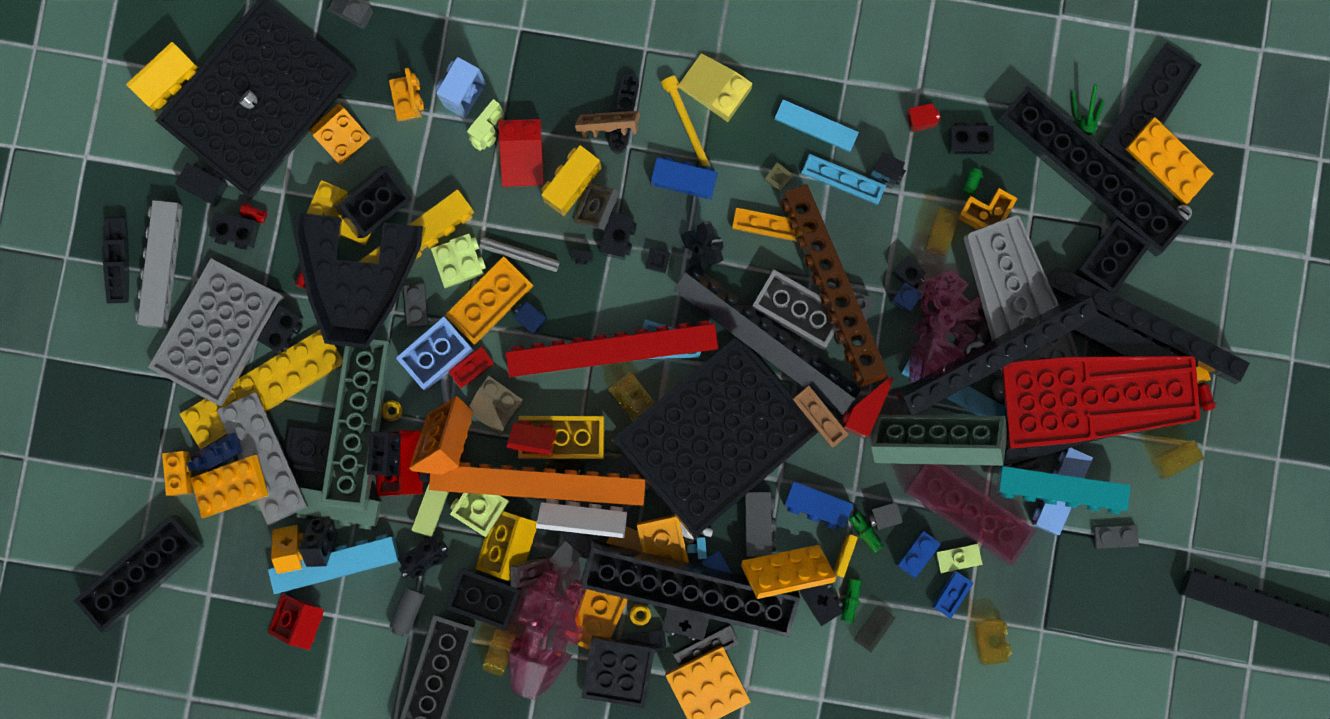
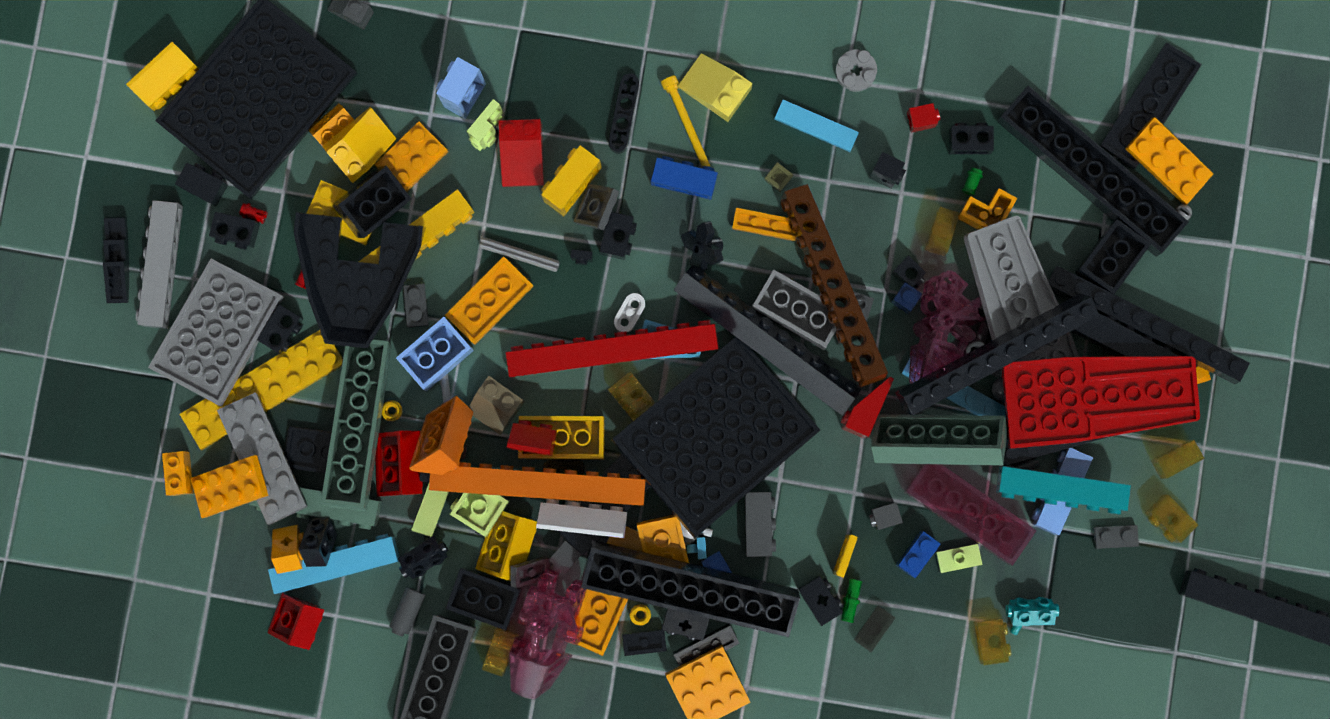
(139, 573): black brick -> none
(215, 454): dark blue plate -> none
(247, 99): light grey hinge -> none
(360, 144): none -> yellow slope
(384, 454): black brick -> none
(405, 96): light orange bracket -> none
(413, 156): none -> light orange plate
(458, 260): yellowish green plate -> none
(471, 367): red plate -> none
(529, 317): dark blue brick -> none
(608, 122): medium nougat plate -> none
(618, 671): black plate -> none
(629, 313): none -> white plate
(657, 260): black plate -> none
(788, 571): light orange plate -> none
(818, 506): blue brick -> none
(820, 416): medium nougat plate -> none
(843, 179): medium azure tile -> none
(862, 60): none -> light grey plate
(866, 532): green pin -> none
(952, 594): blue plate -> none
(1031, 612): none -> teal brick
(1087, 123): green plant -> none
(1167, 507): none -> clear yellow brick
(1206, 398): red pin -> none

